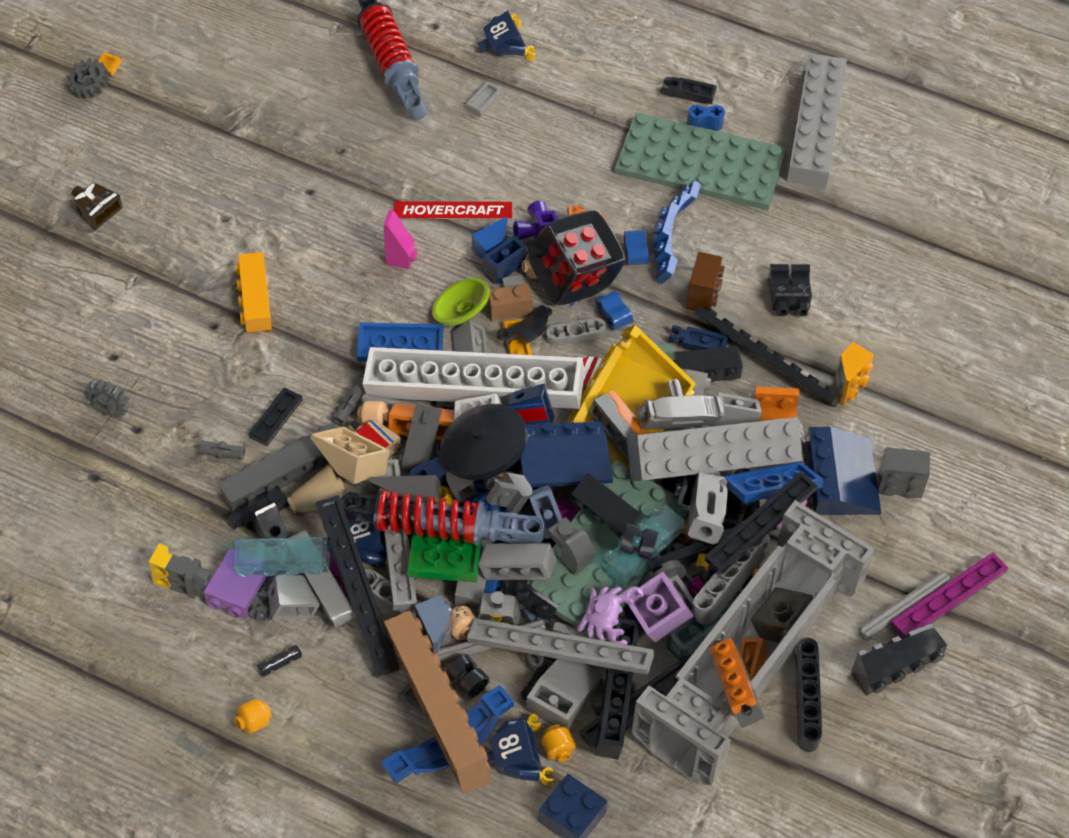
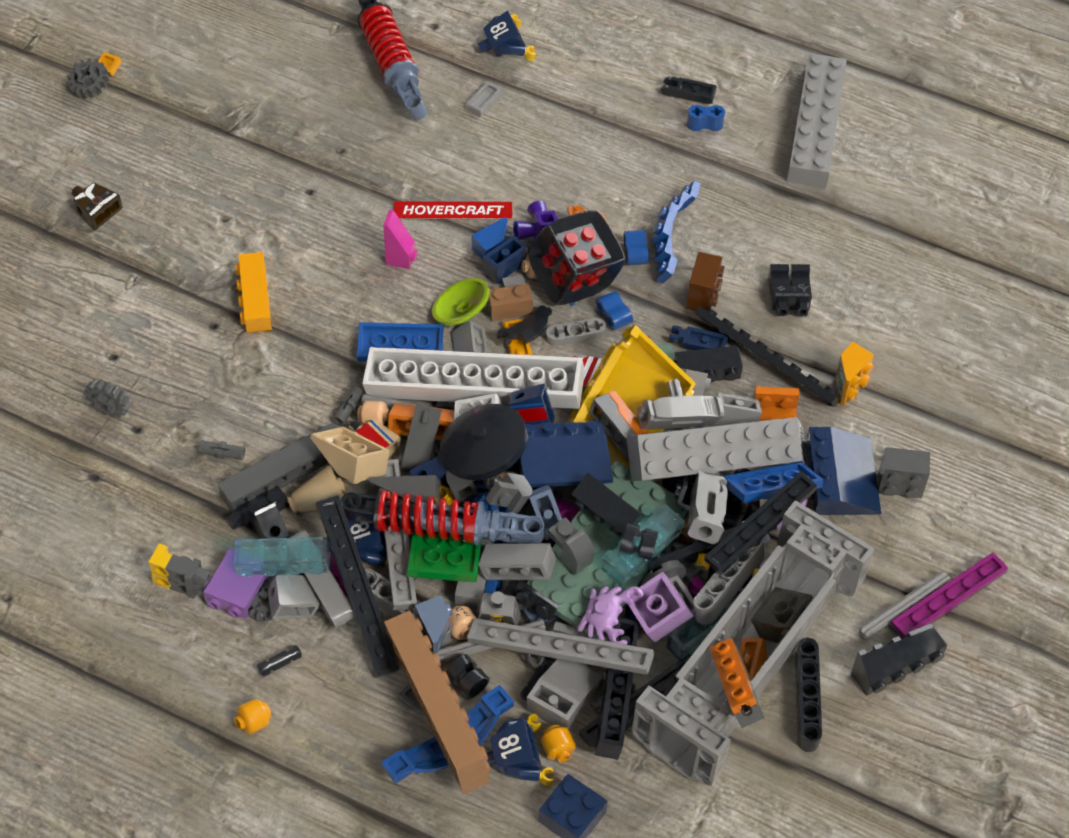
(275, 416): black tile -> none
(721, 162): sand green plate -> none

